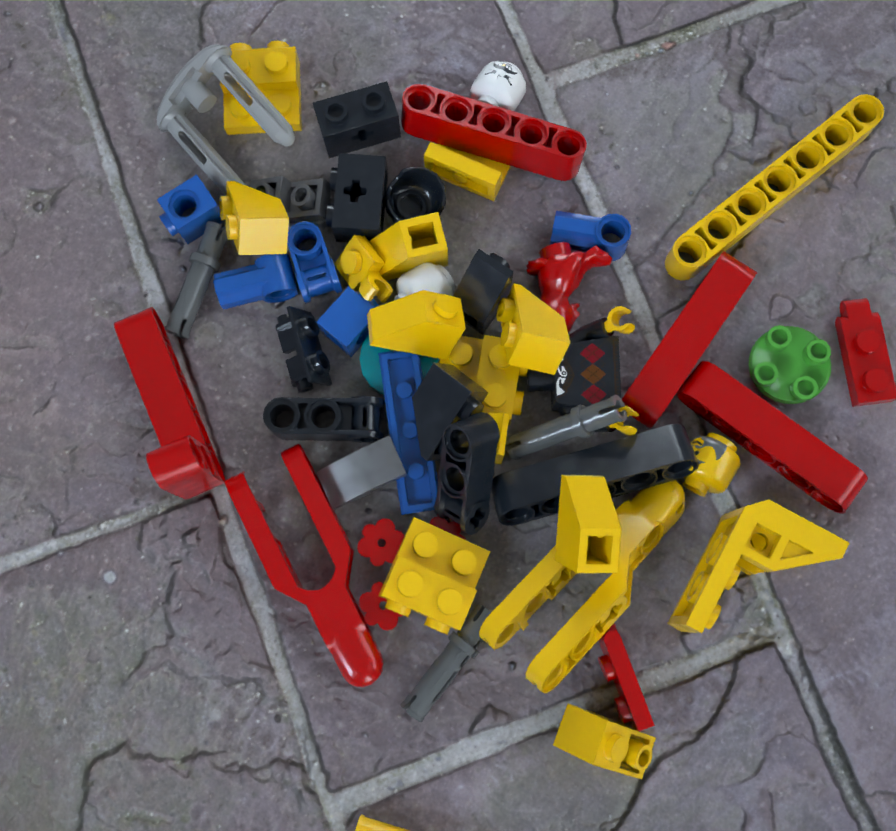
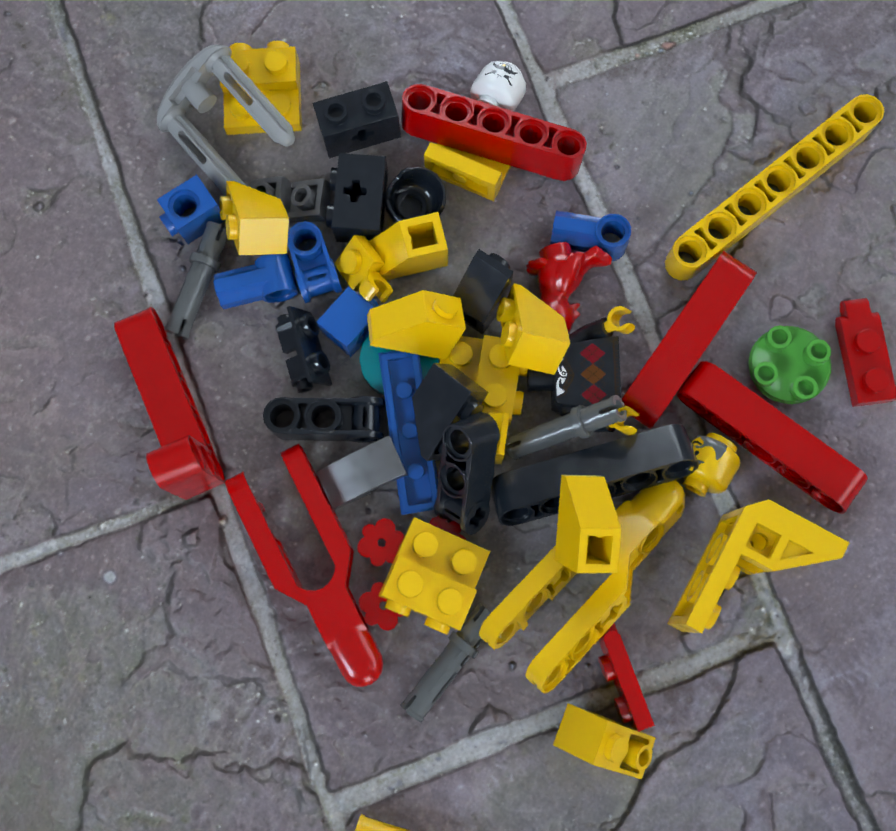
(425, 277): white head -> none

